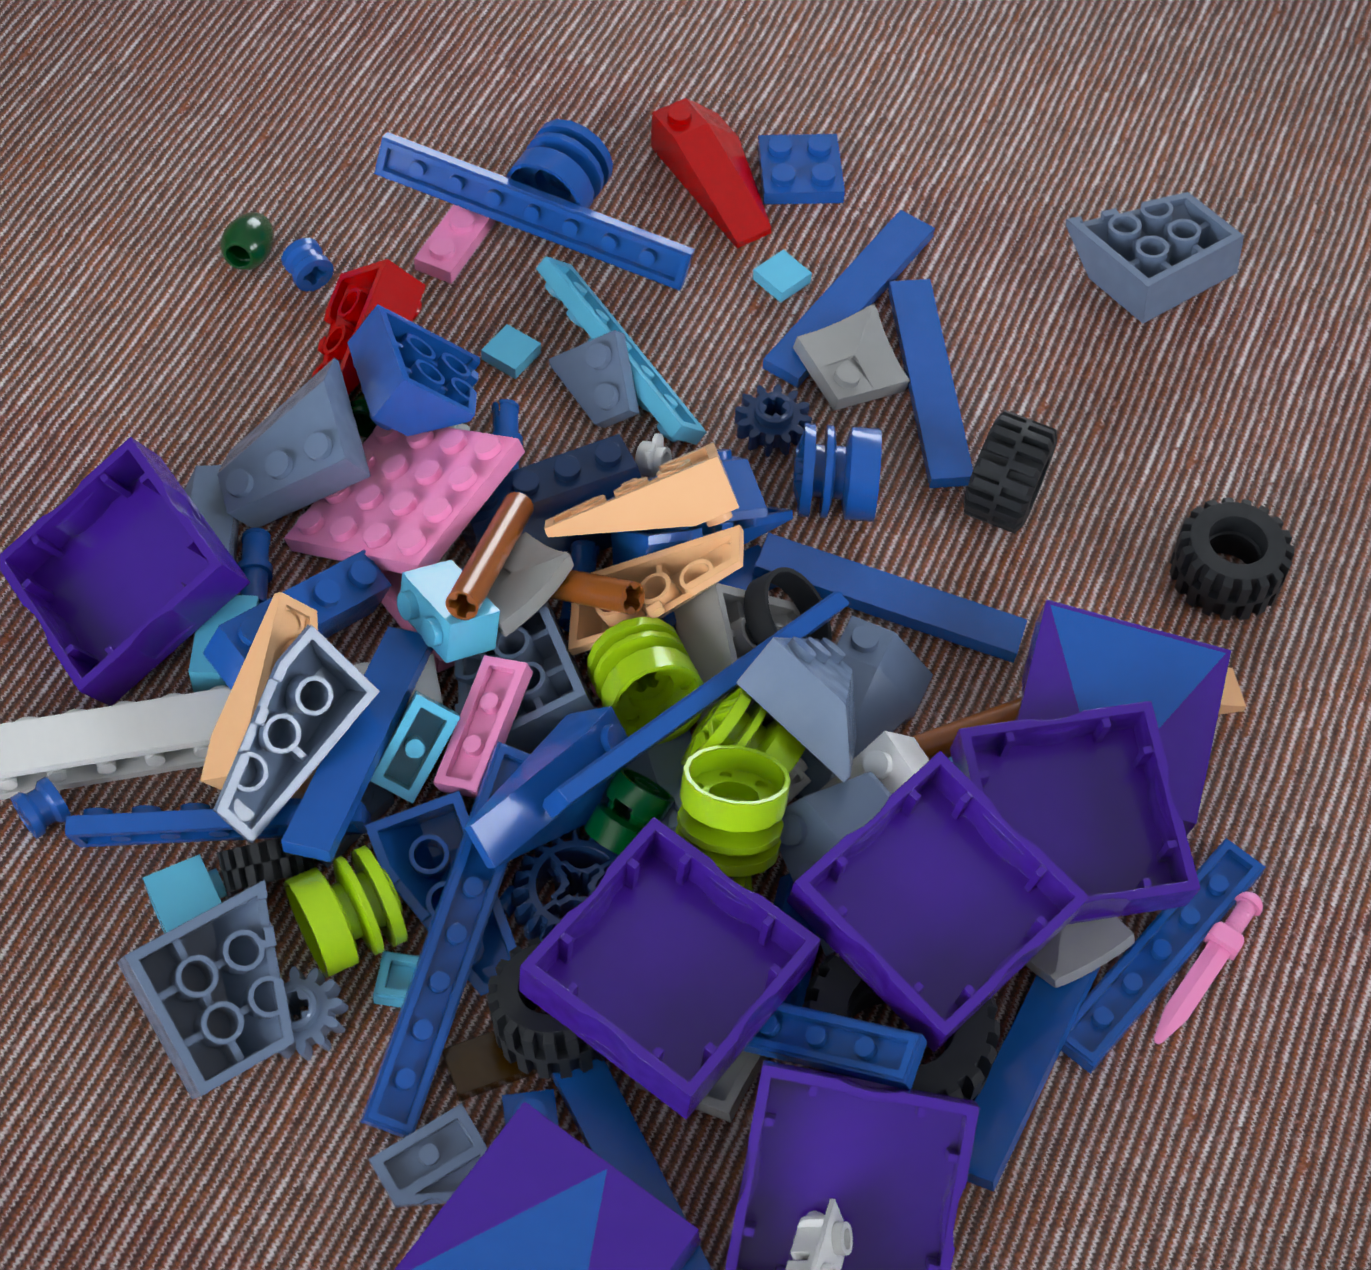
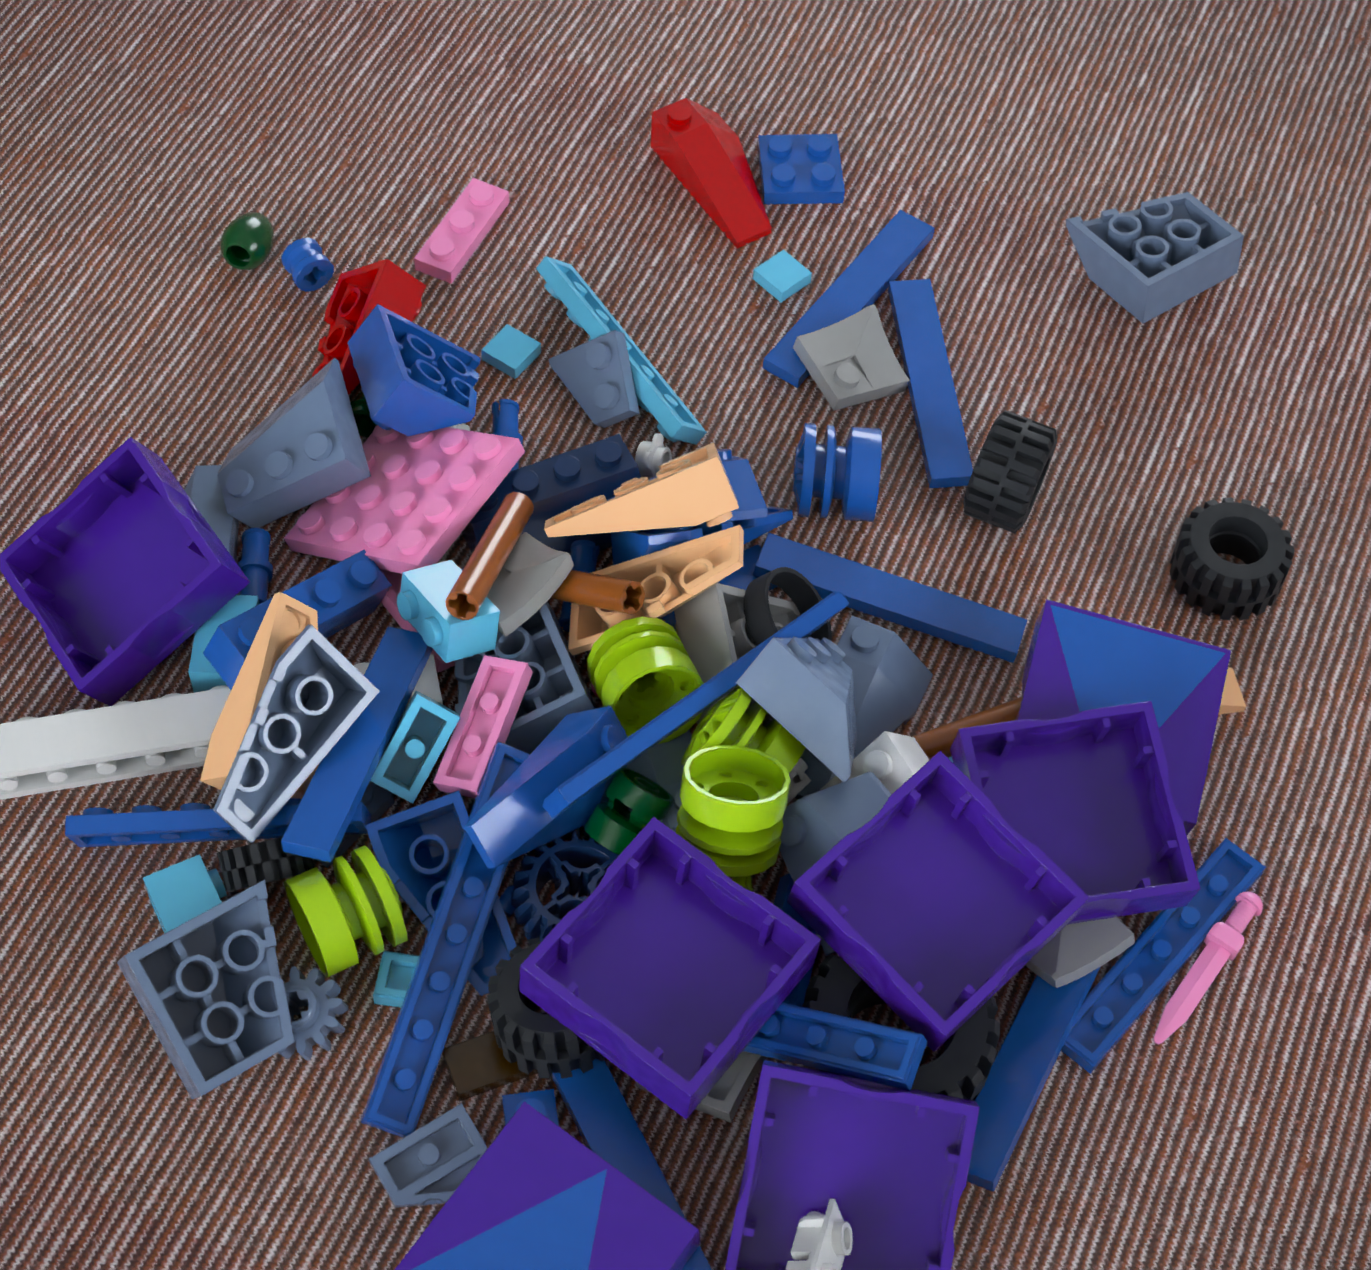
(40, 807): blue wheel -> none
(533, 211): blue tile -> none
(565, 162): blue wheel -> none
(771, 419): dark blue gear -> none

